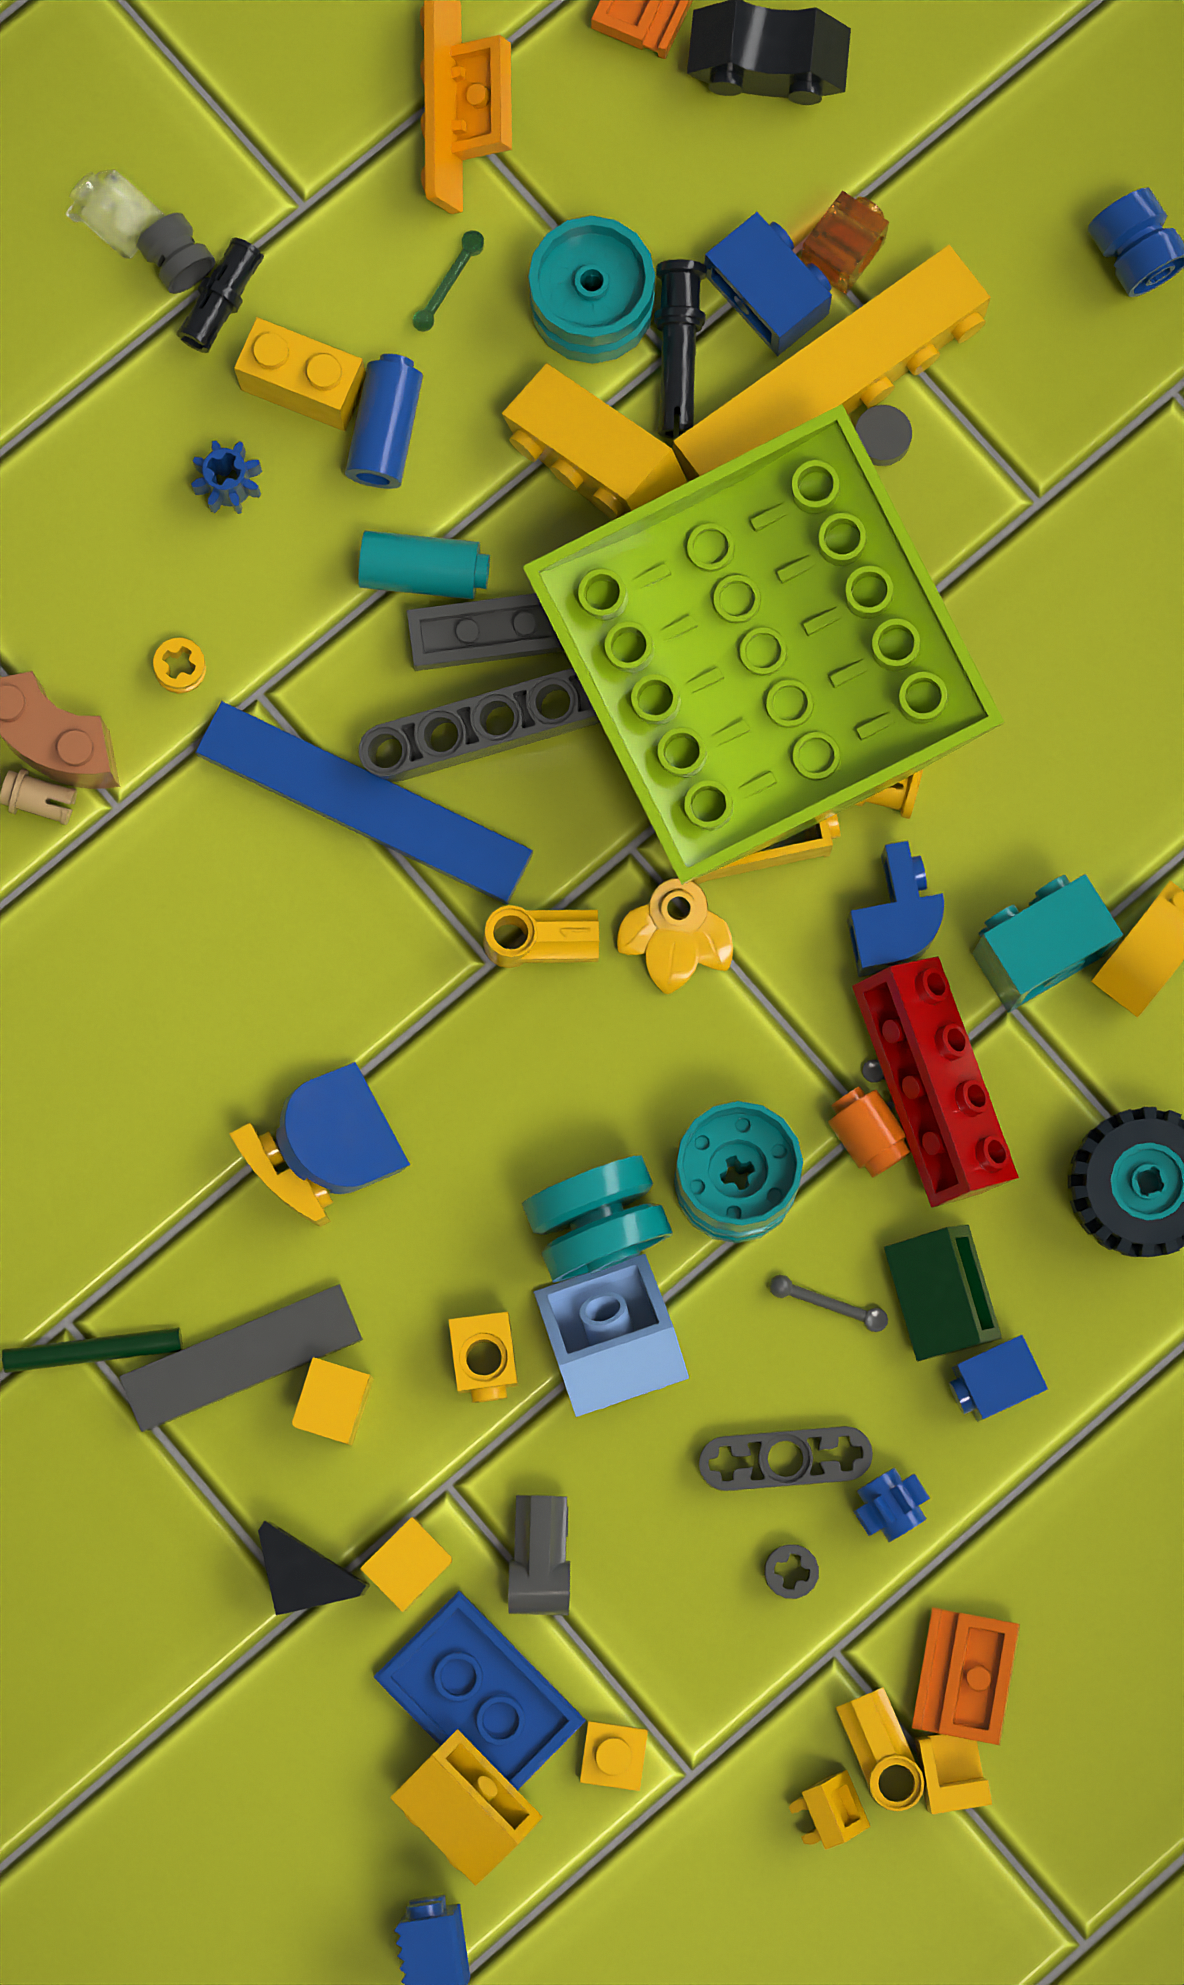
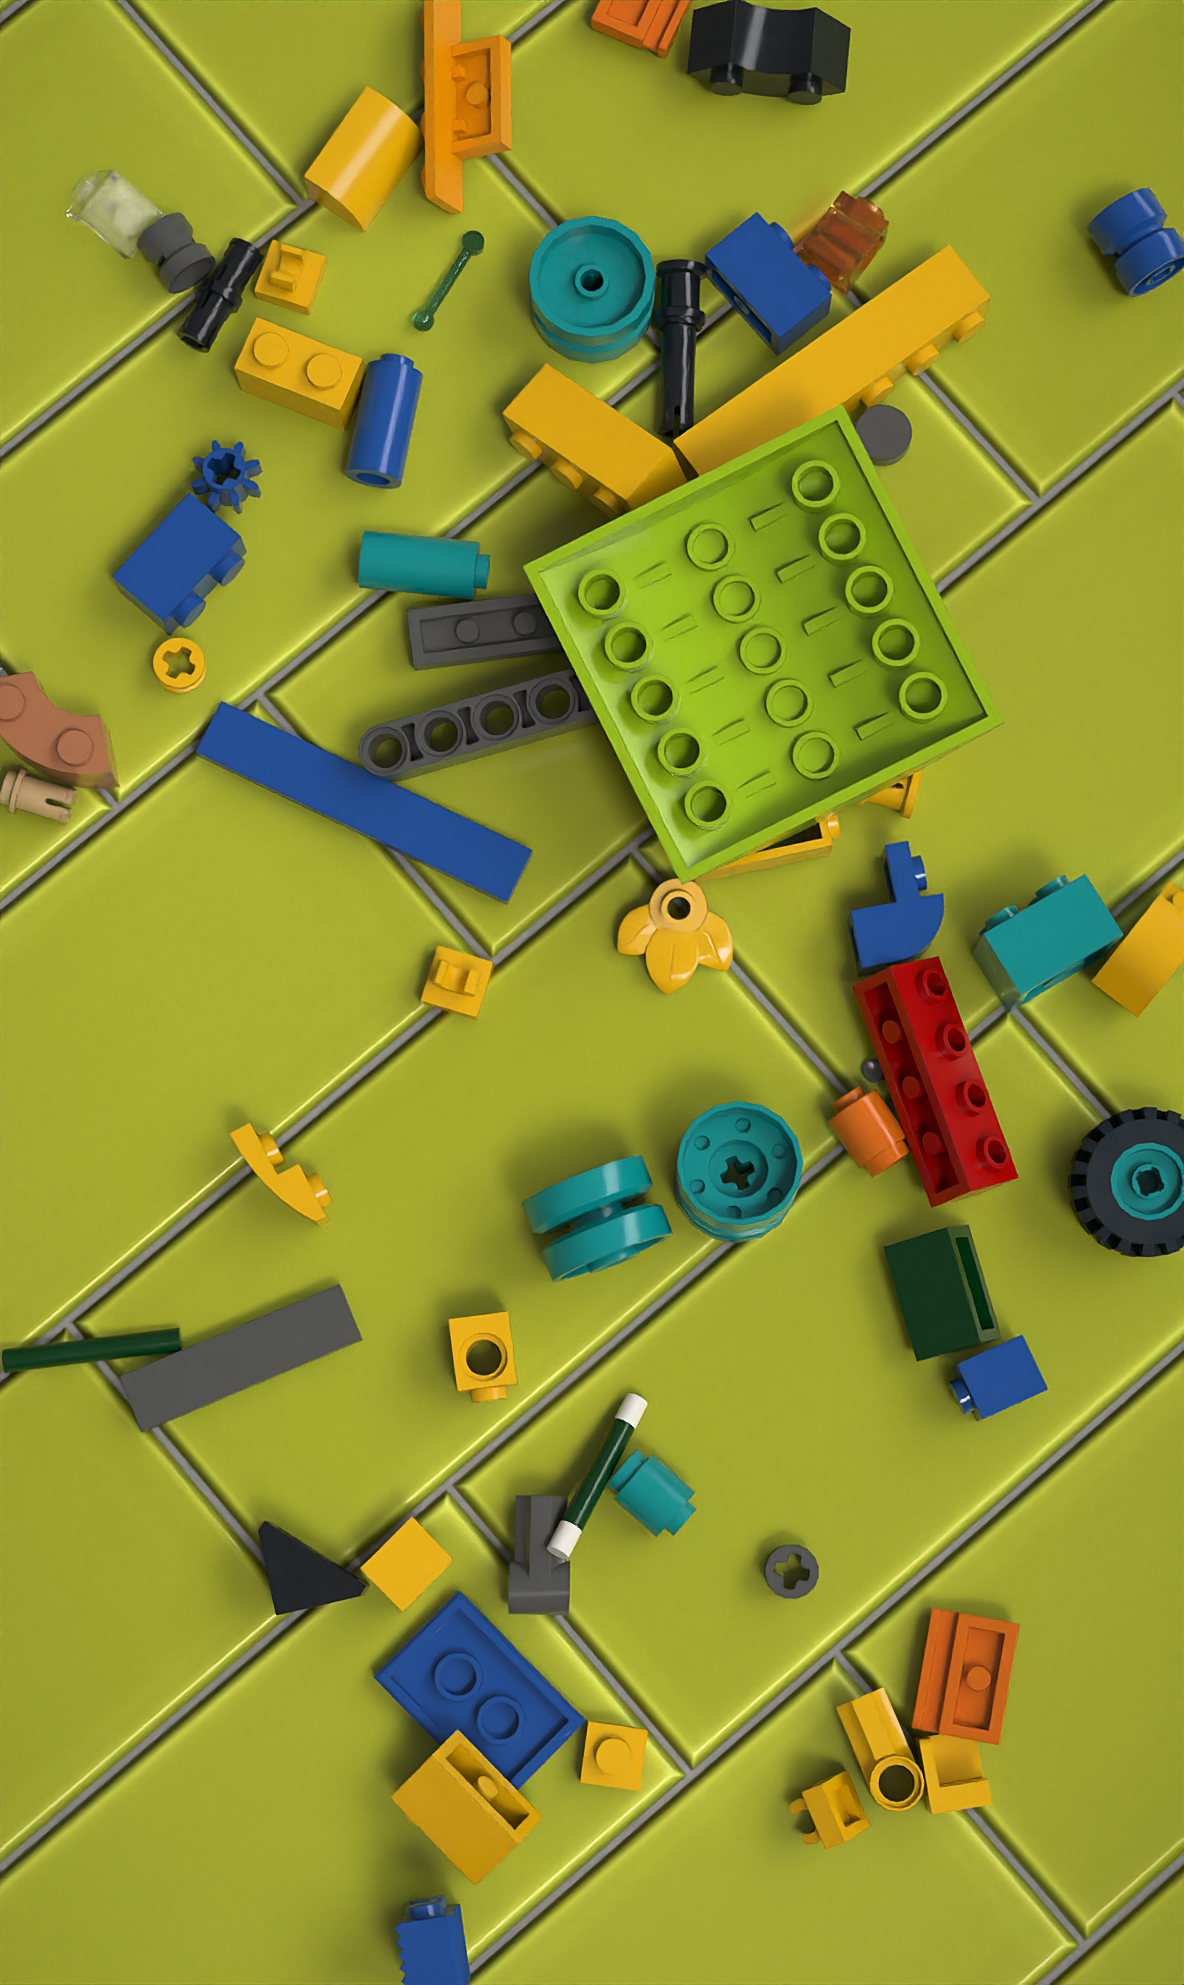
(181, 565): none -> blue brick
(290, 277): none -> yellow tile
(332, 1401): yellow panel -> none
(338, 1133): blue tile -> none
(364, 159): none -> yellow brick
(457, 982): none -> yellow tile
(549, 935): yellow piece -> none
(597, 1476): none -> dark green bar
(611, 1335): light blue slope -> none
(652, 1493): none -> teal brick
(828, 1441): dark grey beam -> none
(874, 1319): dark grey hinge -> none
(891, 1504): blue gear -> none

